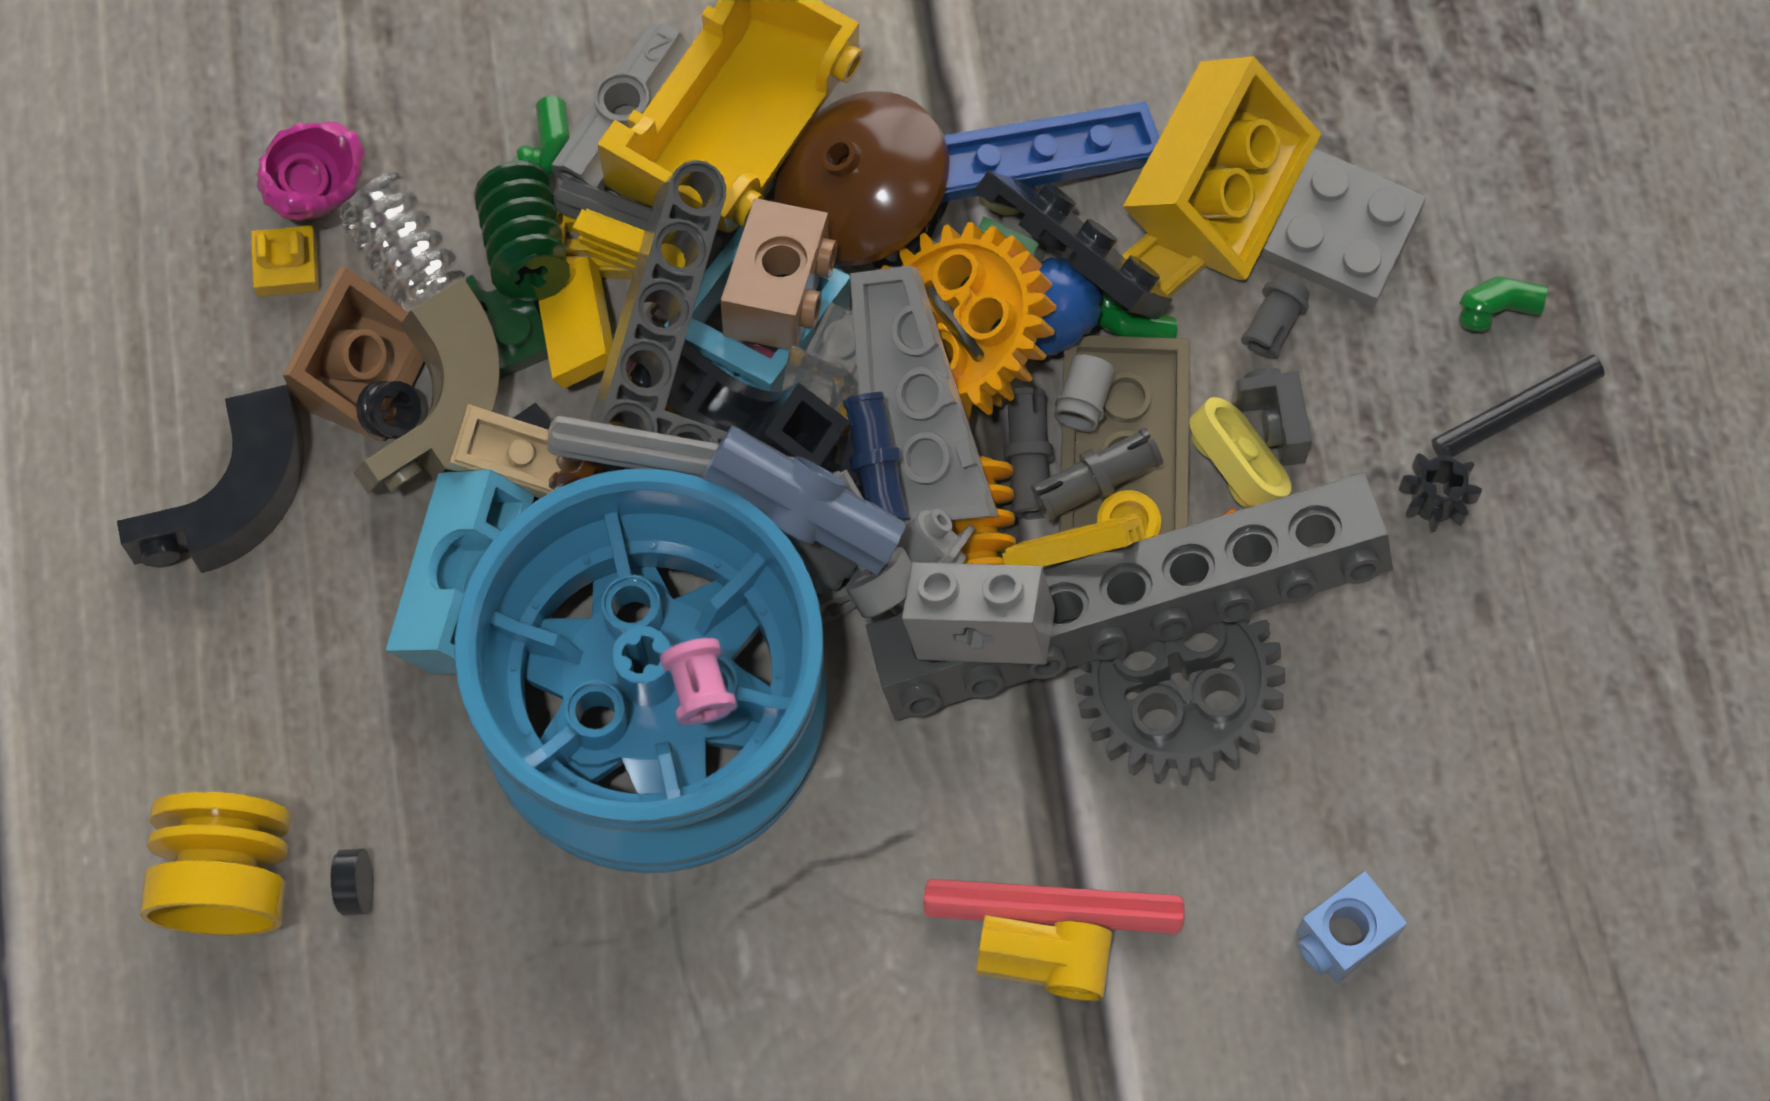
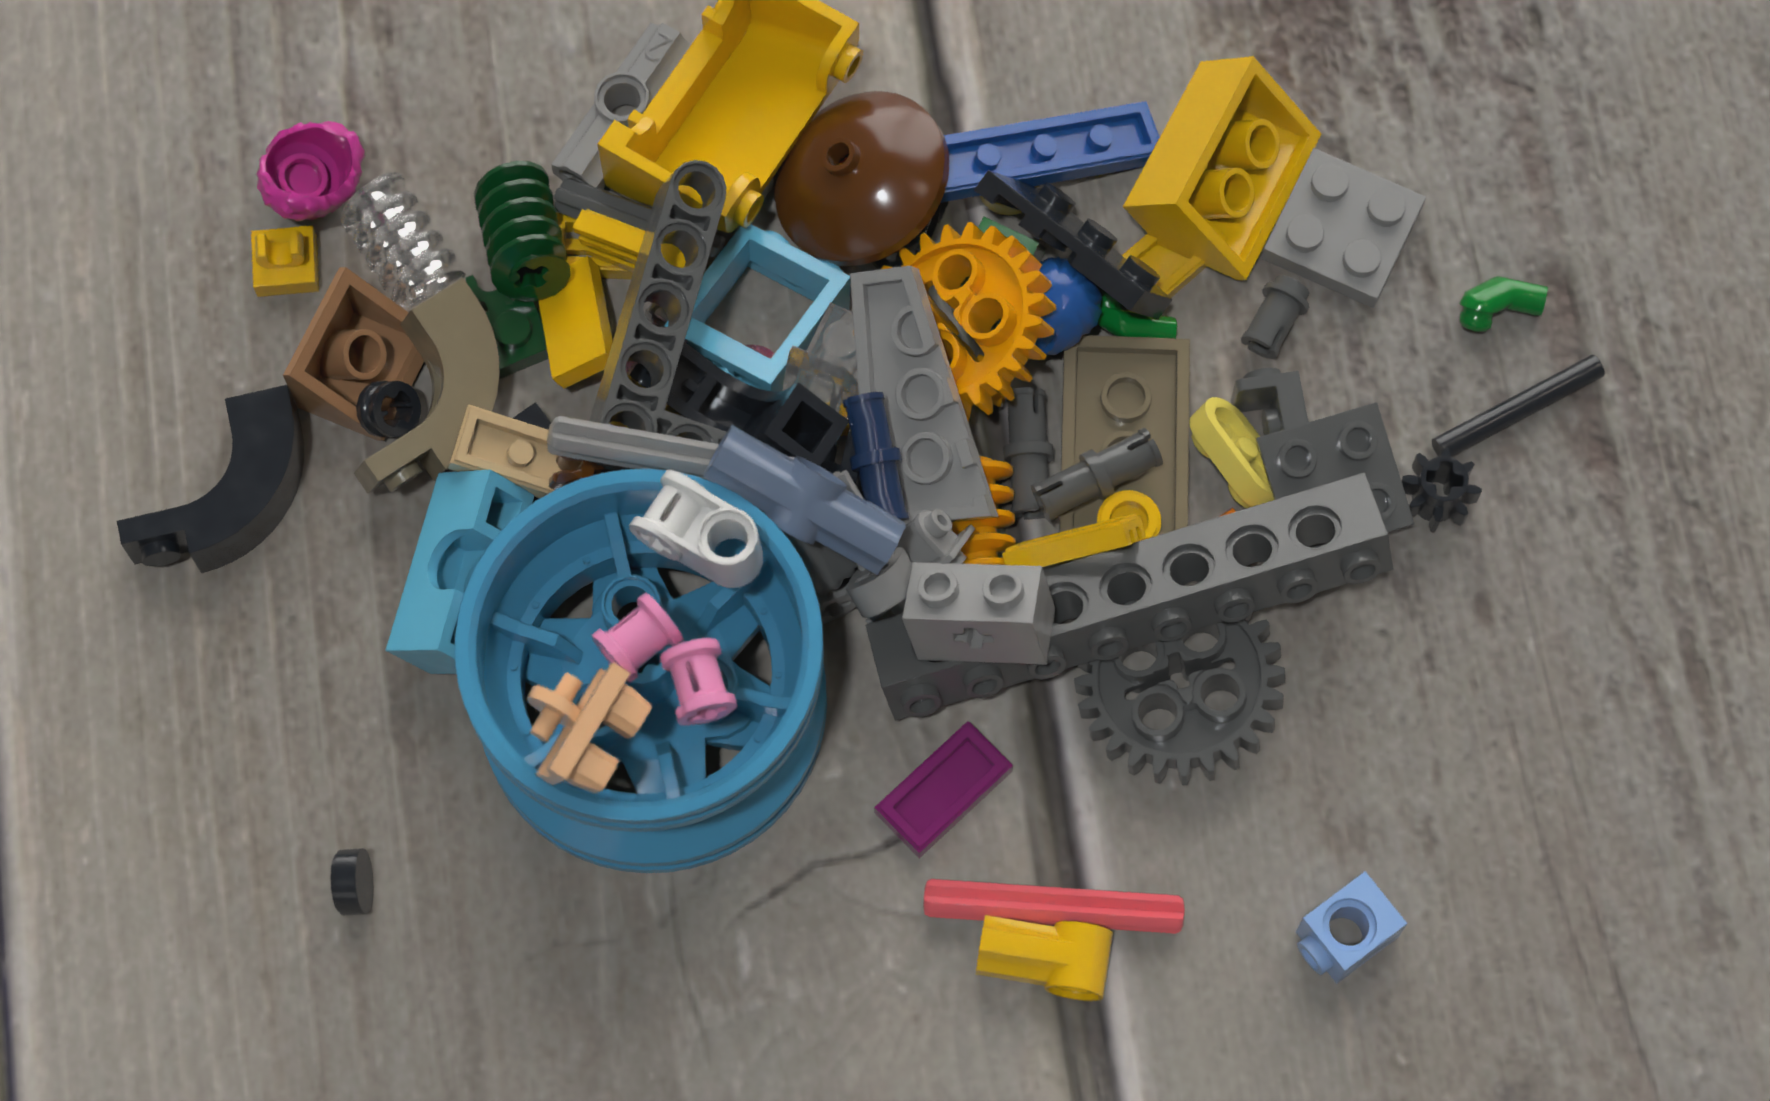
(216, 864): yellow wheel -> none
(552, 131): green arm -> none
(605, 702): none -> light nougat hips
(638, 636): none -> bright pink bush
(689, 524): none -> white piece
(774, 243): medium nougat brick -> none
(943, 789): none -> magenta tile
(1084, 393): light grey piece -> none
(1333, 451): none -> dark grey hinge

